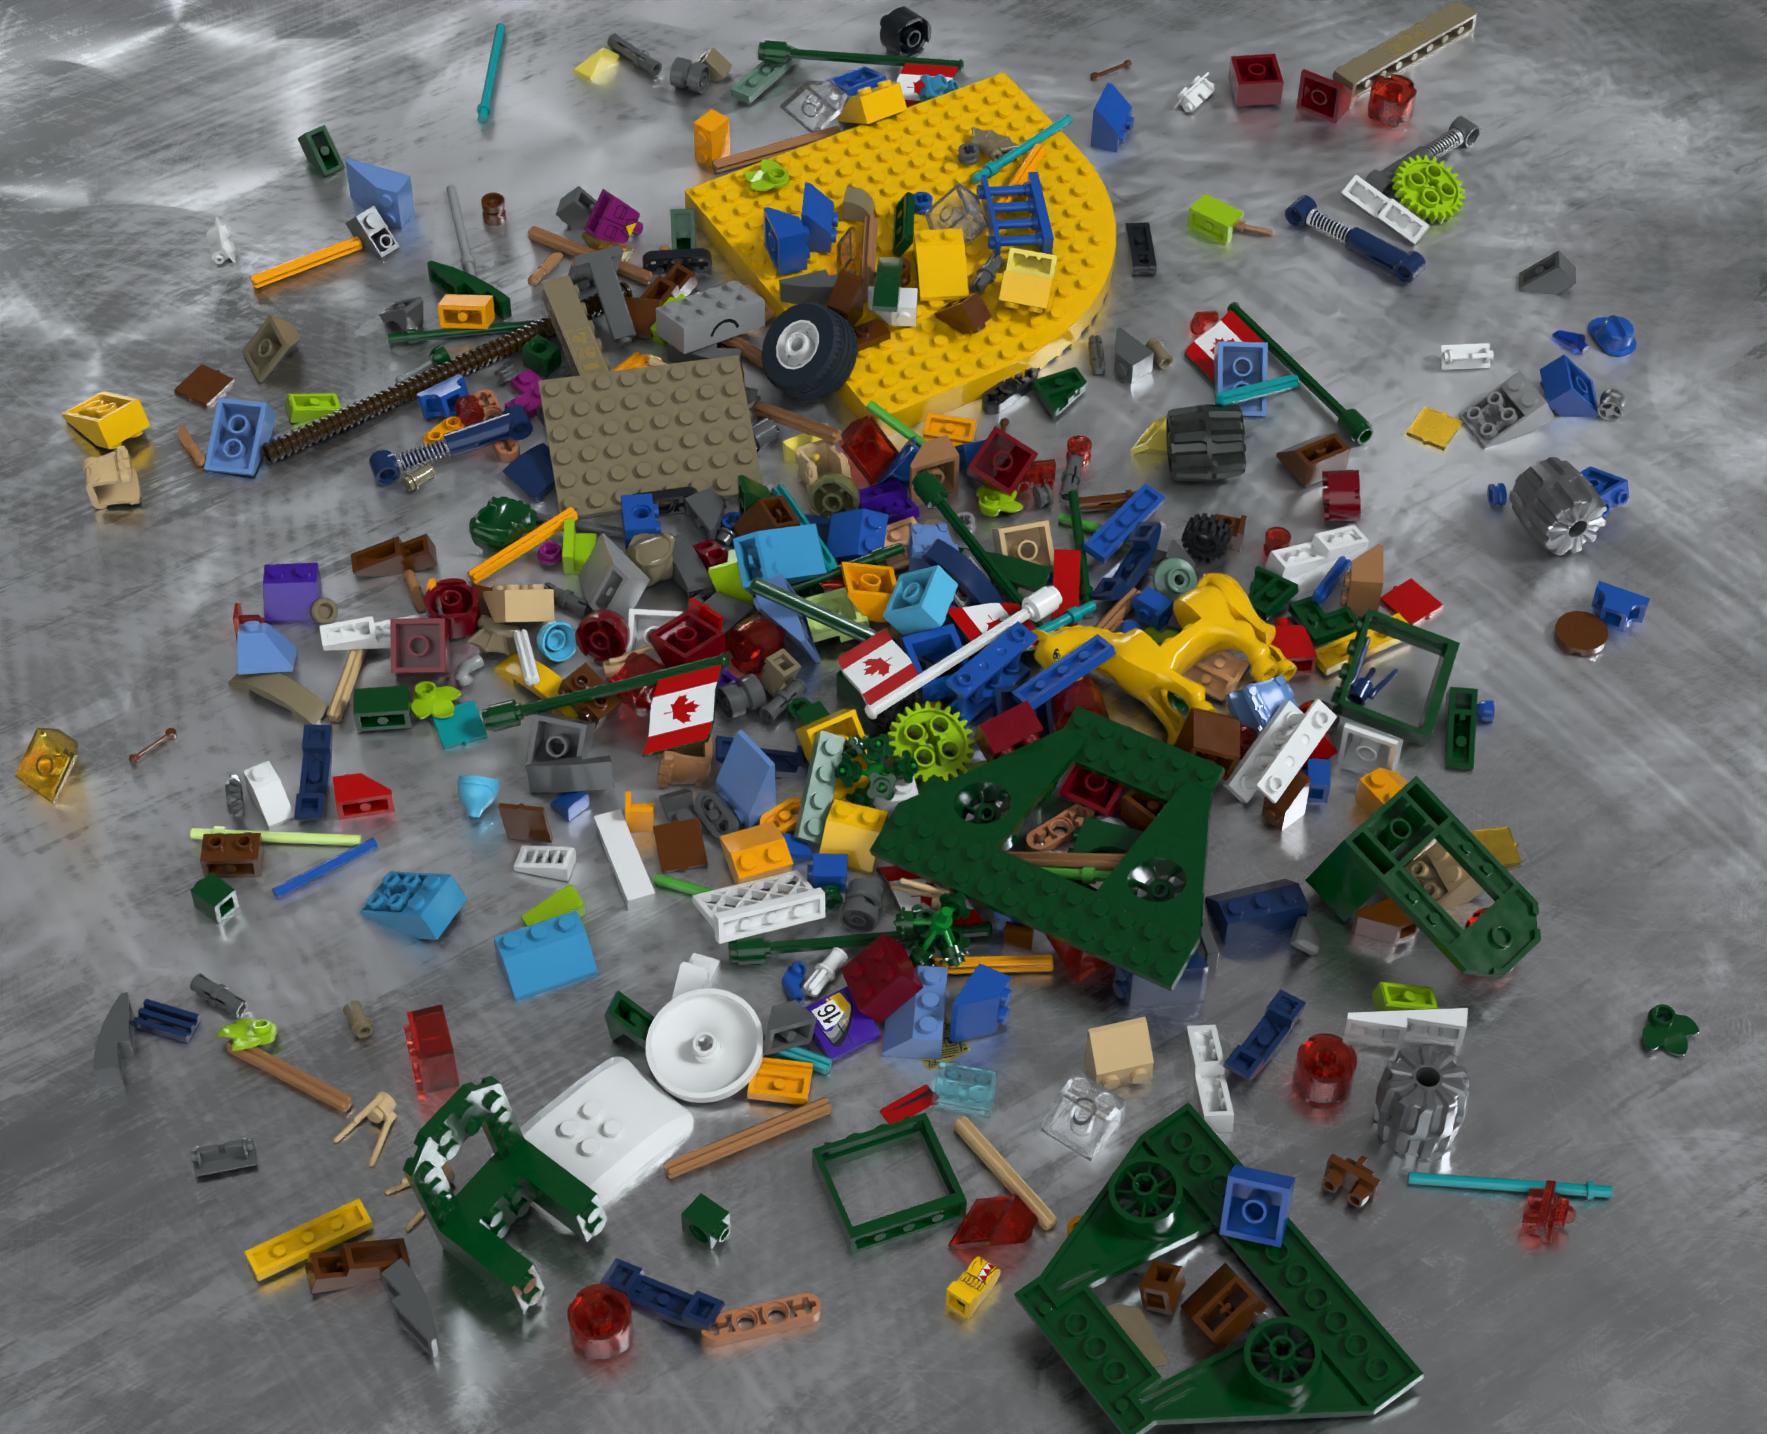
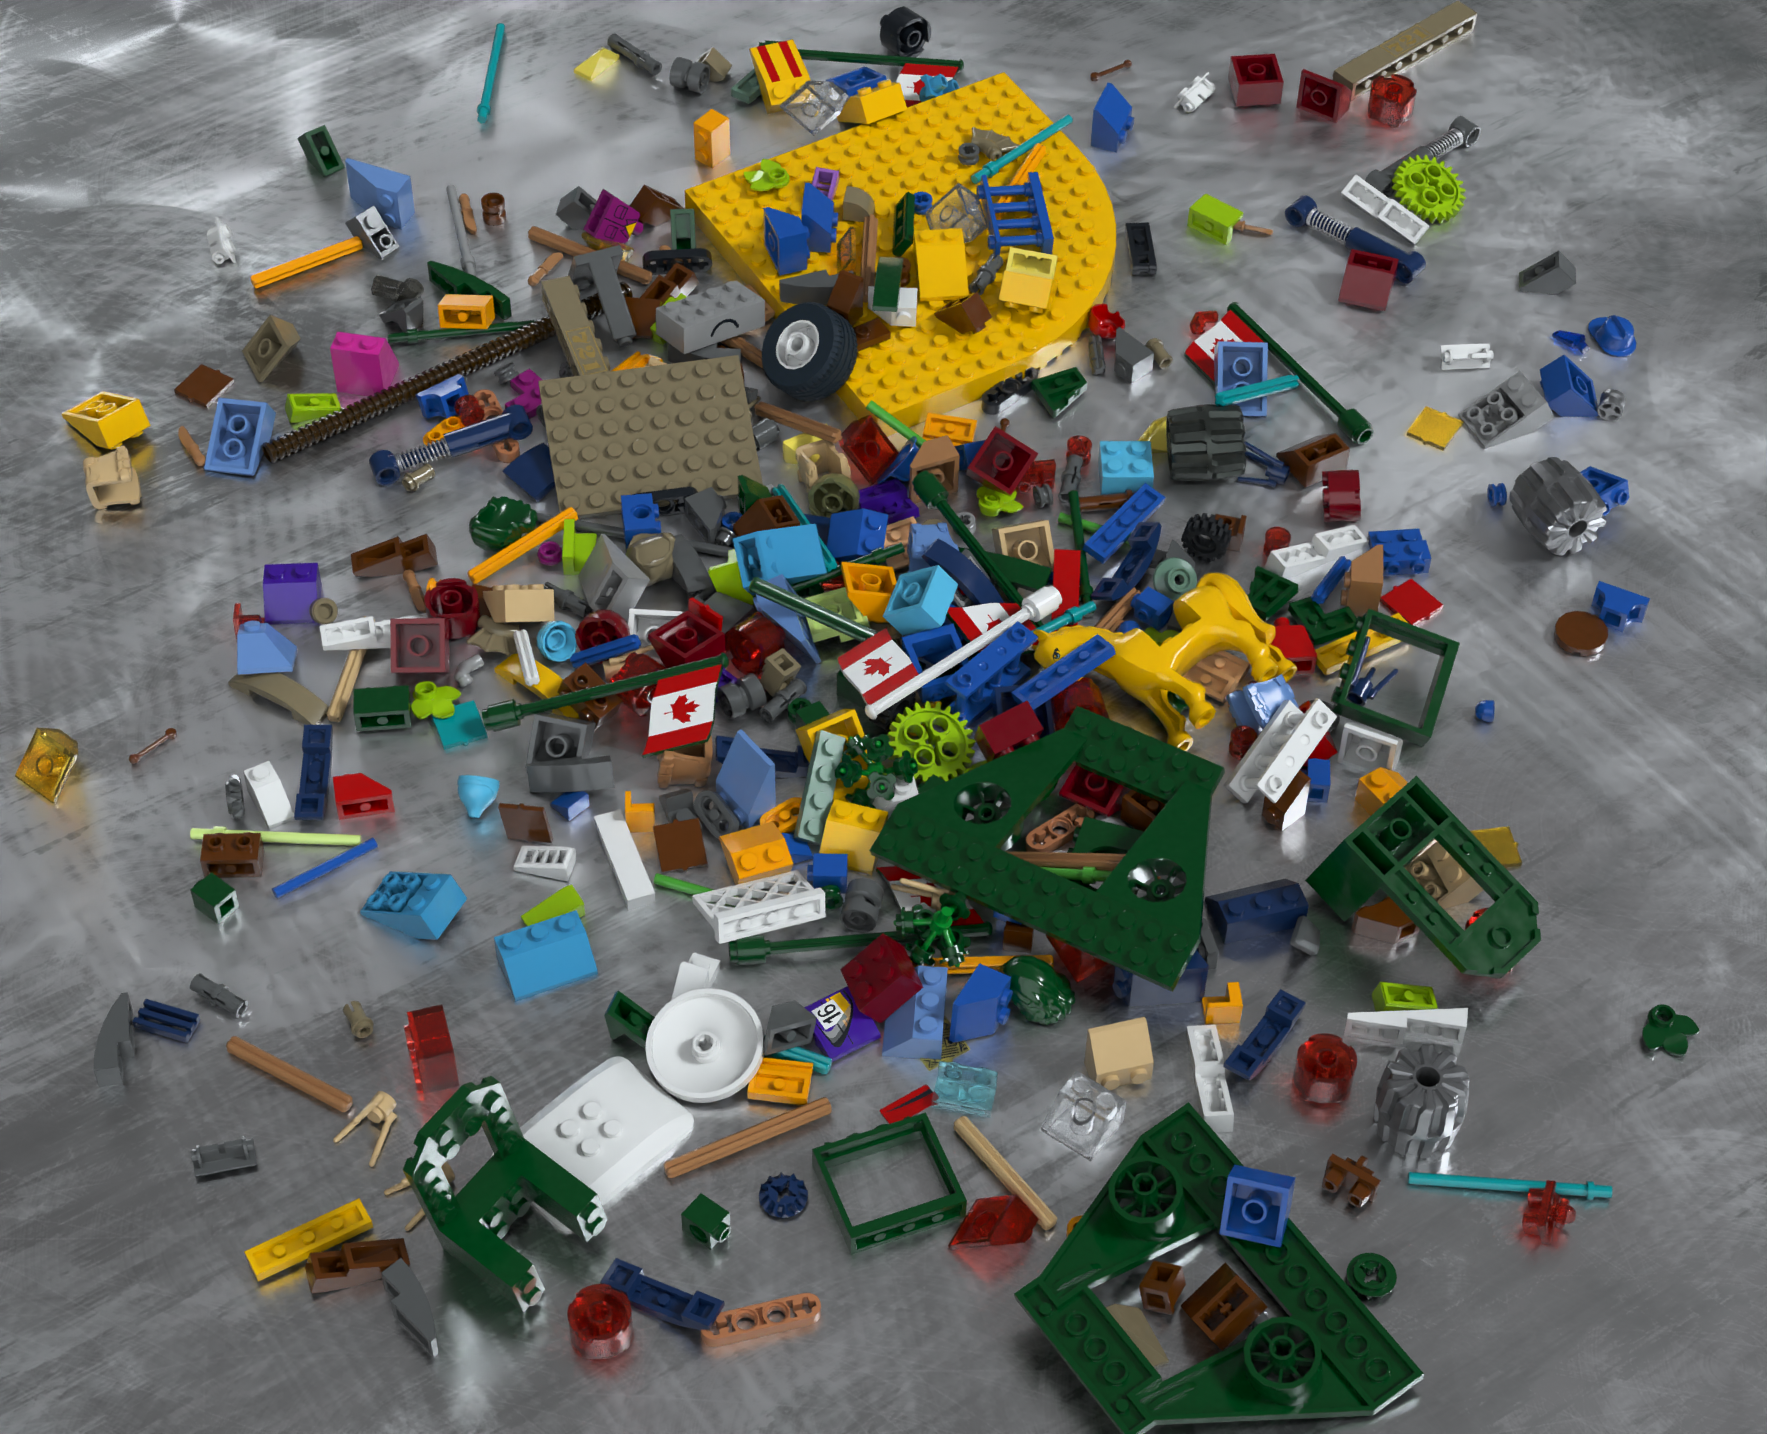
(249, 1033): lime plate -> none
(362, 363): none -> dark pink slope
(395, 289): none -> clear smoke piece
(436, 356): hinge -> none
(467, 213): none -> medium nougat piece
(541, 356): dark green brick -> none
(606, 651): none -> blue axle
(654, 206): none -> reddish brown slope
(713, 555): dark red leg -> none
(769, 151): medium nougat axle -> none
(778, 72): none -> yellow slope
(790, 1204): none -> dark blue gear
(792, 979): blue arm -> none
(825, 972): white axle -> none
(826, 176): none -> medium lavender slope
(972, 1287): yellow leg -> none
(1038, 989): none -> dark green piece
(1104, 322): none -> red hair
(1124, 466): none -> medium azure brick
(1211, 738): reddish brown slope -> none
(1224, 1008): none -> light orange panel
(1276, 470): none -> dark blue plant
(1368, 280): none -> dark red slope
(1369, 1264): none -> dark green gear
(1402, 551): none -> blue plate
(1460, 727): dark green slope -> none

